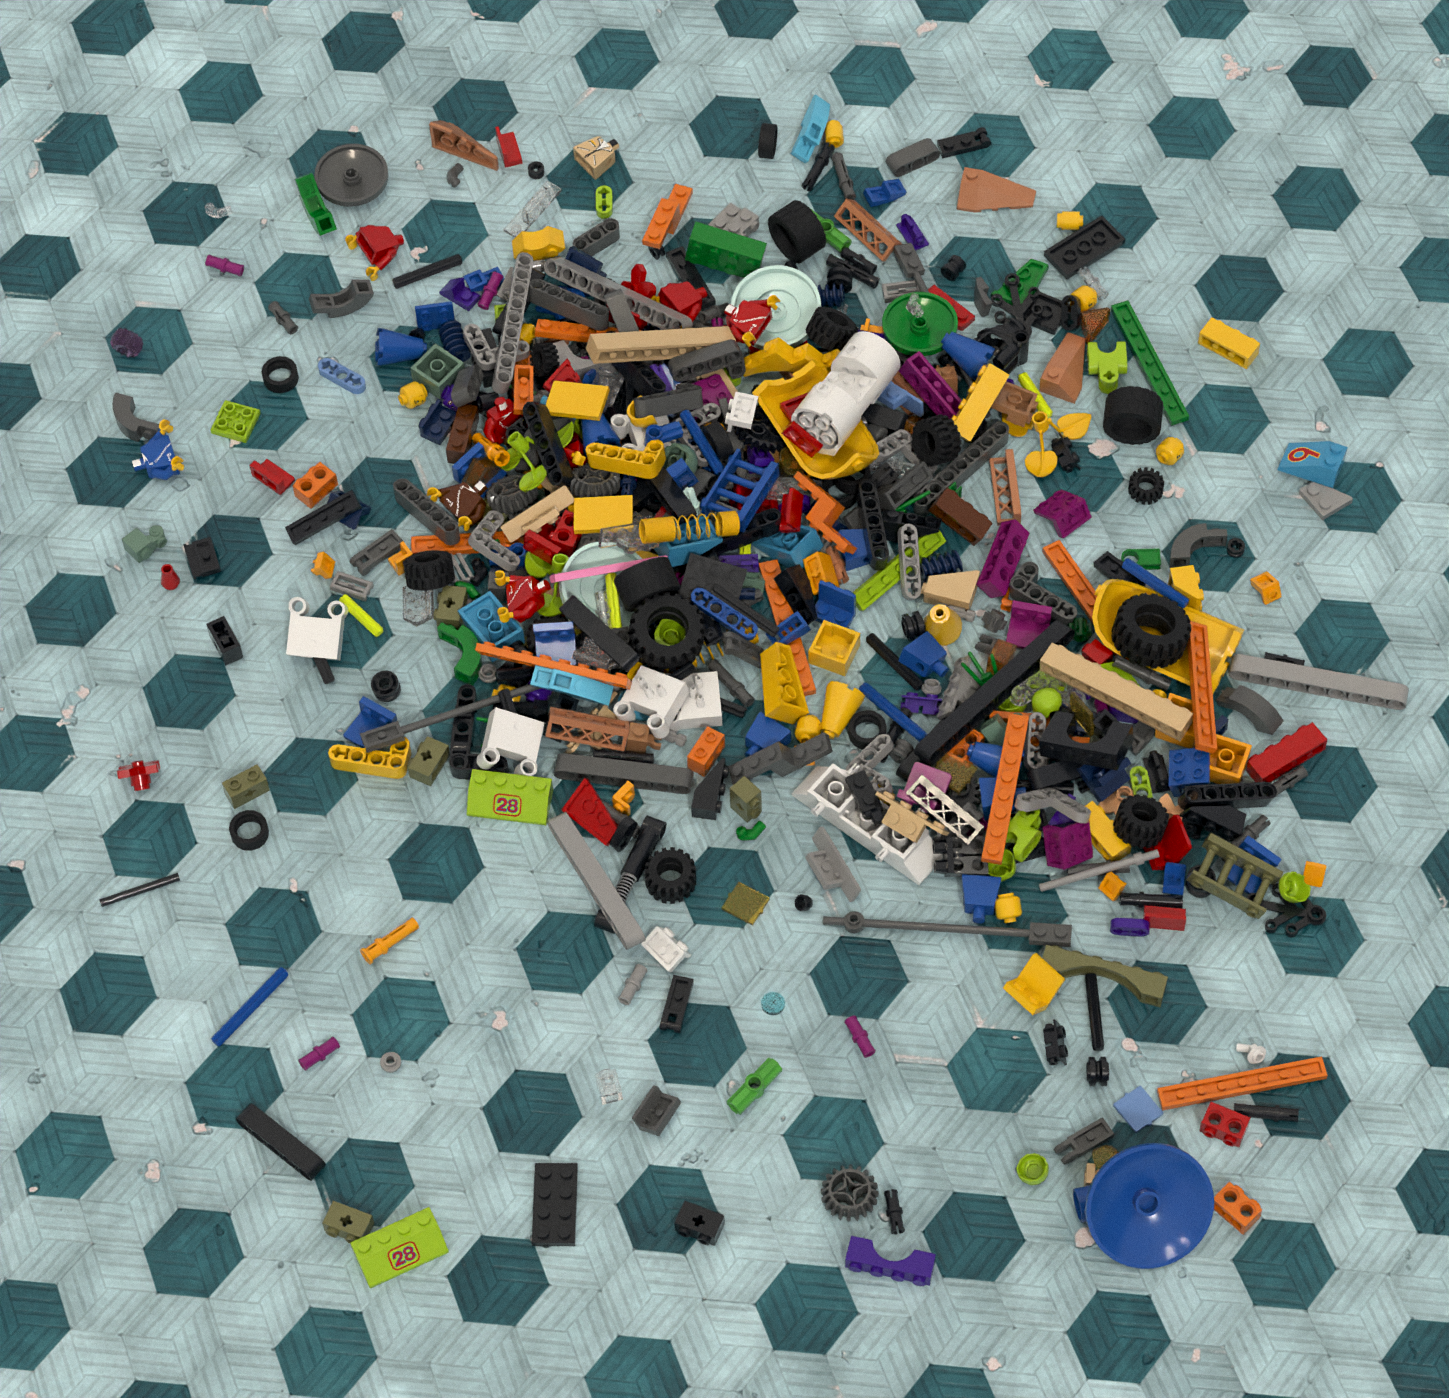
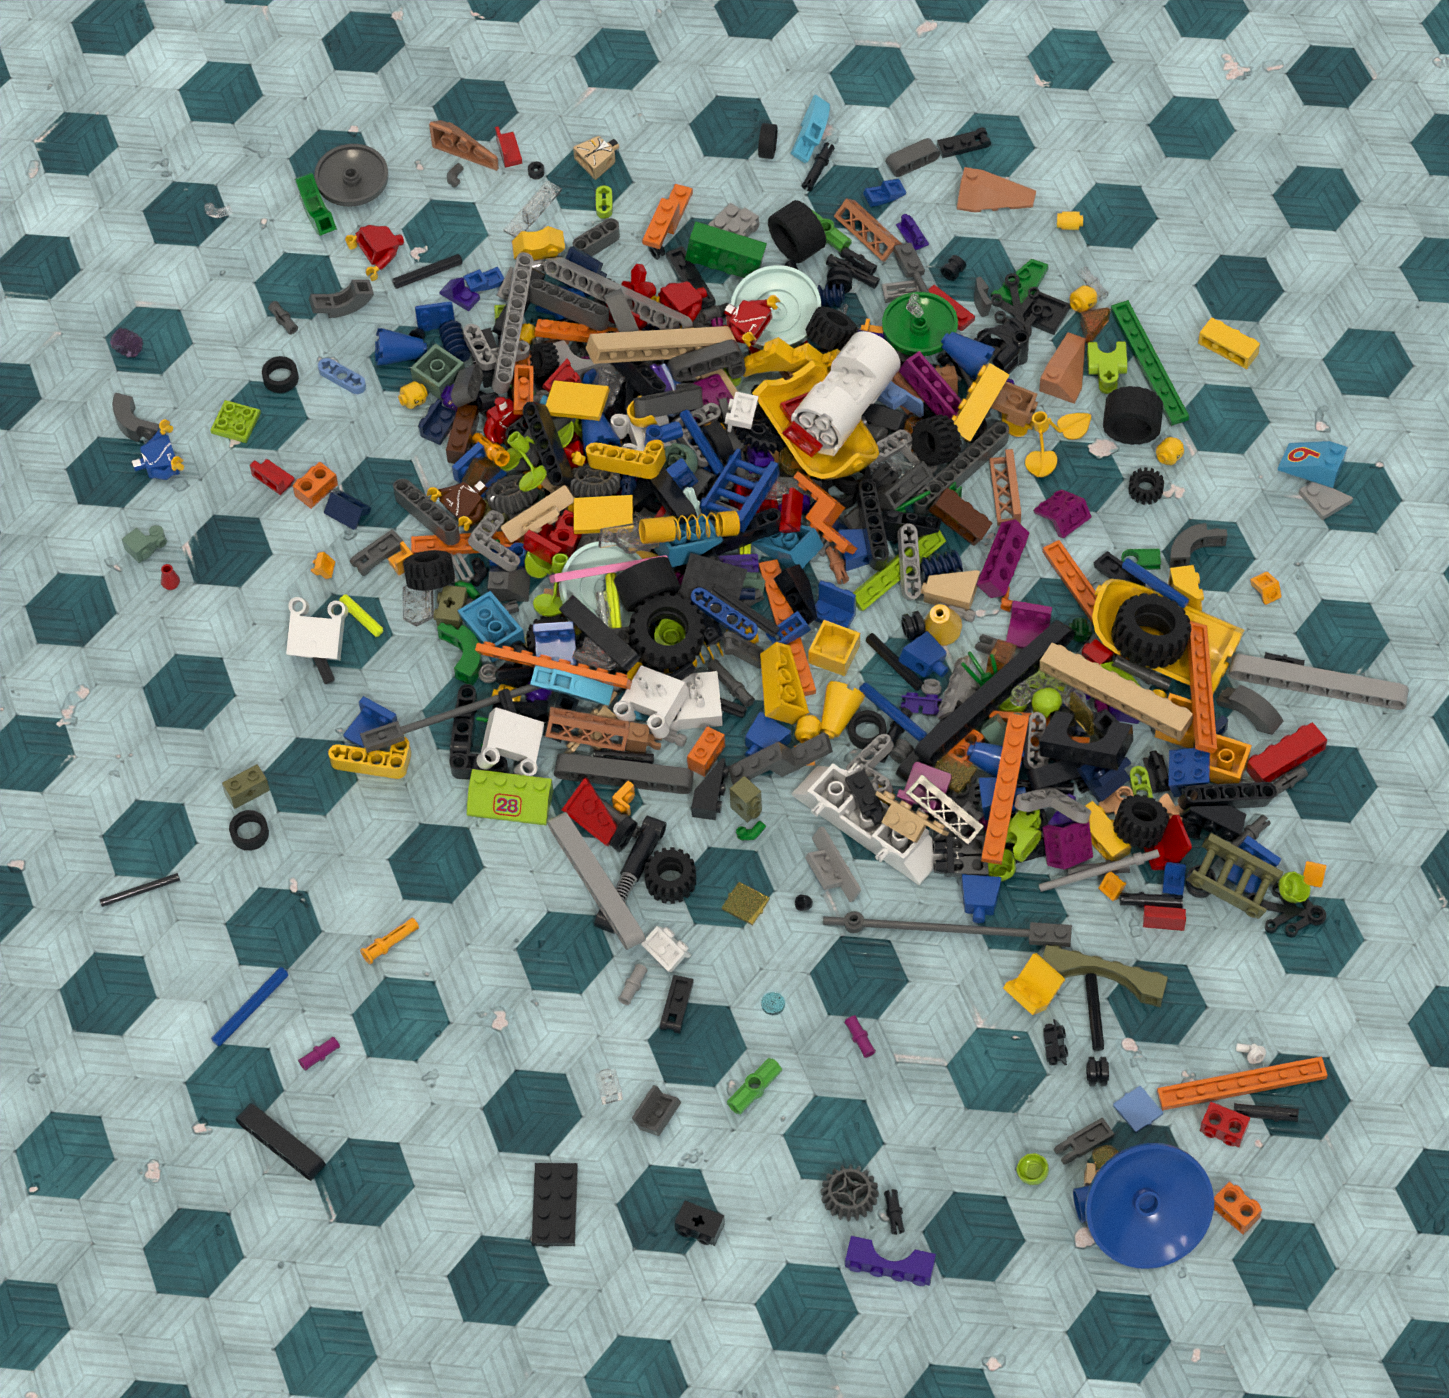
(139, 773): red plant -> none
(202, 558): black plate -> none
(224, 265): magenta pin -> none
(224, 640): black brick -> none
(323, 517): black plate -> none
(341, 1215): olive brick -> none
(350, 588): light grey tile -> none
(382, 678): black wheel -> none
(393, 1066): light grey plate -> none
(399, 1247): lime slope -> none
(428, 761): olive brick -> none
(490, 290): magenta pin -> none
(524, 596): red torso -> none
(820, 567): light orange hinge -> none
(834, 133): yellow brick -> none
(845, 182): dark grey pin -> none
(994, 620): dark grey gear -> none
(1008, 907): yellow head -> none
(1028, 384): neon yellow axle -> none
(1062, 609): dark grey beam -> none
(1070, 313): black beam -> none
(1070, 459): black hinge -> none
(1084, 247): black plate -> none
(1129, 927): dark purple beam -> none
(1142, 736): dark grey slope -> none
(1239, 544): black bush -> none

